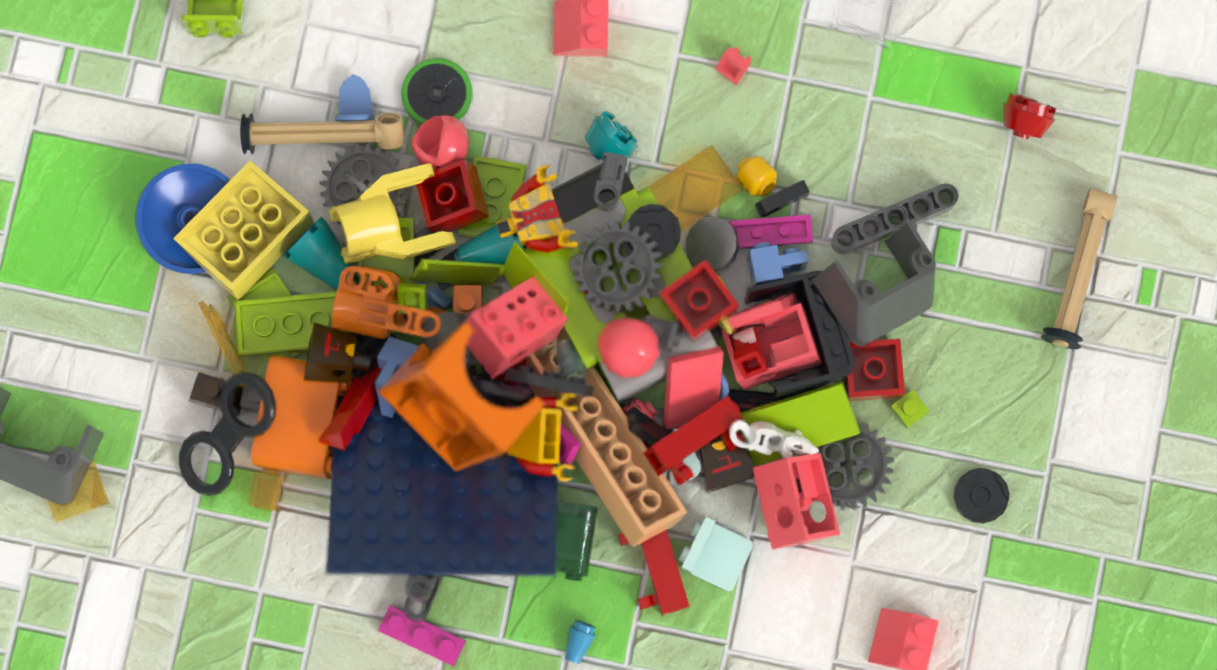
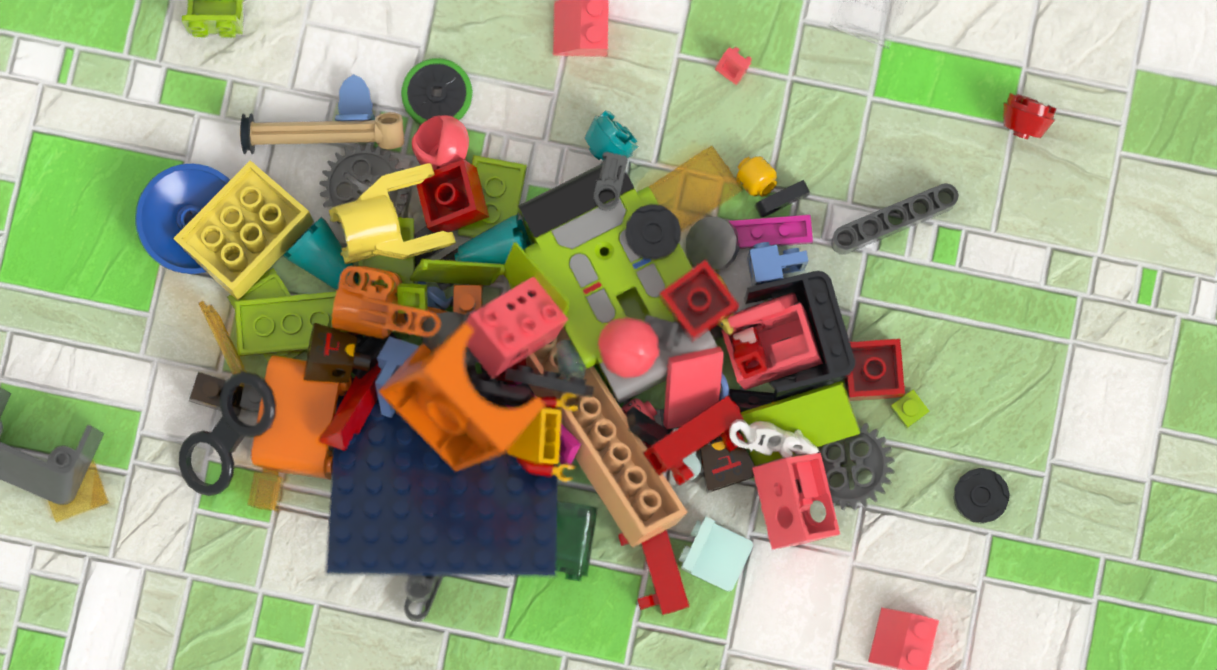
(422, 636): dark pink plate -> none
(536, 216): torso -> none
(579, 640): dark azure cone -> none
(594, 275): dark grey gear -> none
(865, 311): dark grey windscreen -> none
(1097, 211): tan piece -> none

